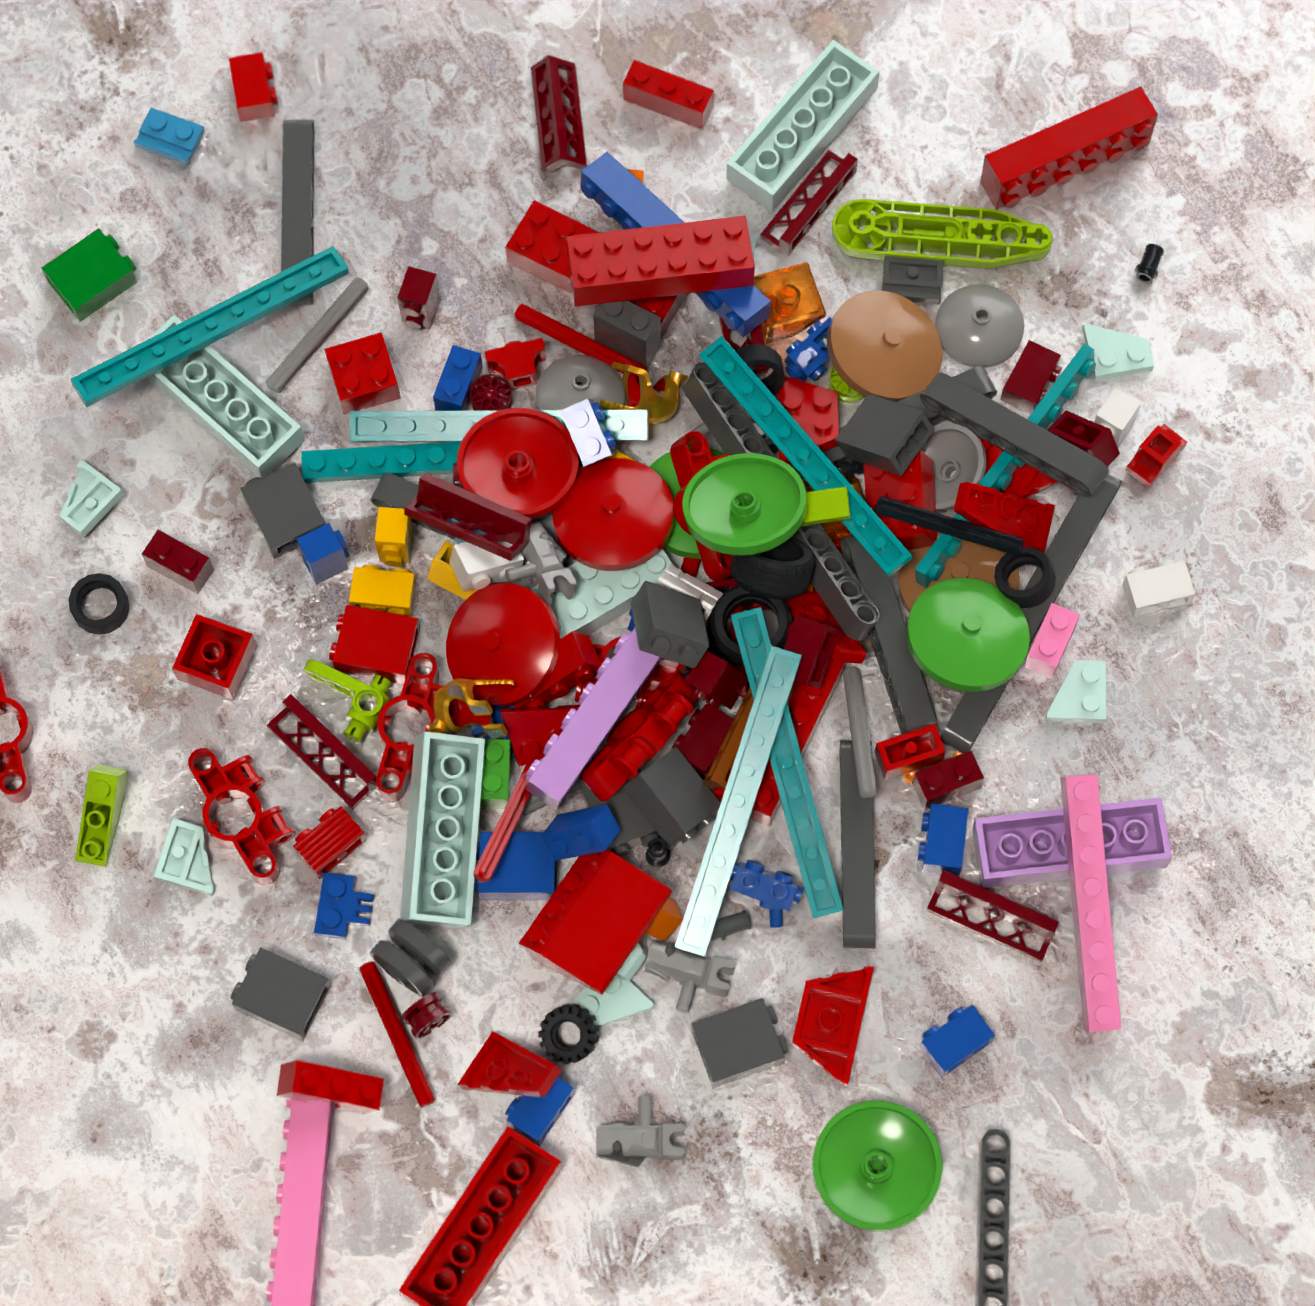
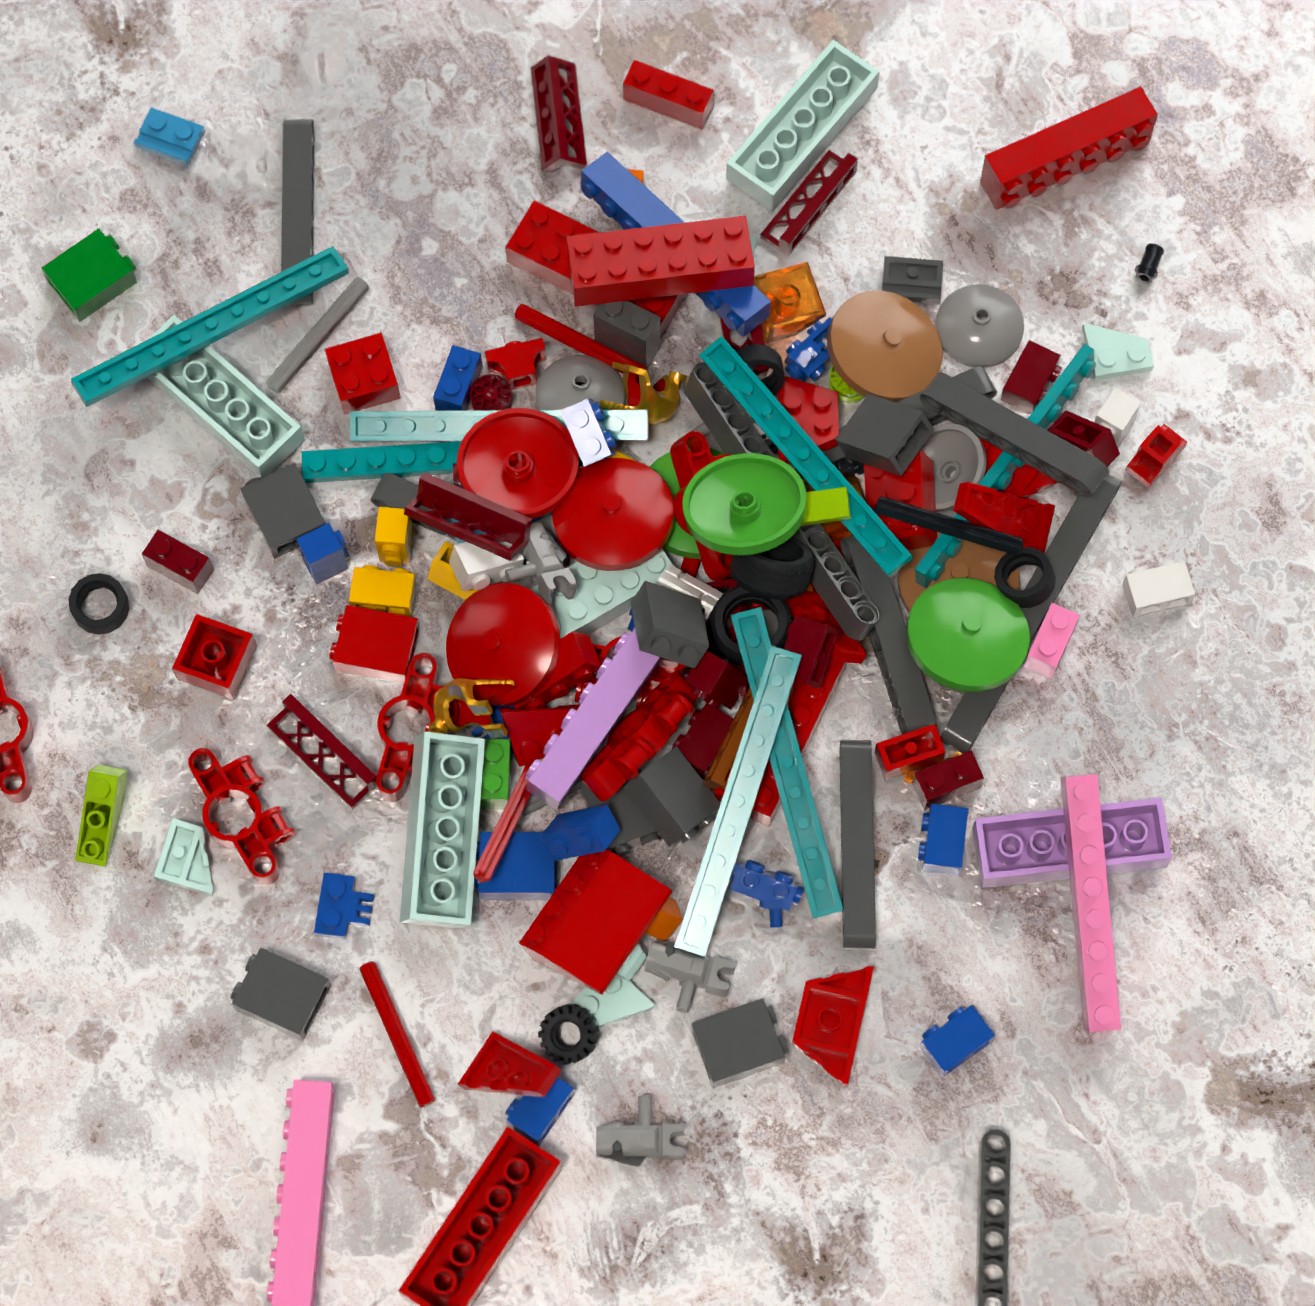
(89, 499): light aqua wing -> none
(252, 87): red brick -> none
(317, 1082): red arch -> none
(329, 841): red brick -> none
(358, 719): lime piece -> none
(410, 957): dark grey wheel -> none
(418, 298): dark red brick -> none
(426, 1015): dark red wheel -> none
(660, 859): black pin -> none
(730, 925): dark grey axle -> none
(859, 732): light grey axle -> none
(877, 1166): bright green dish -> none
(927, 233): lime beam -> none
(998, 906): dark red fence -> none
(1081, 694): light aqua wing -> none

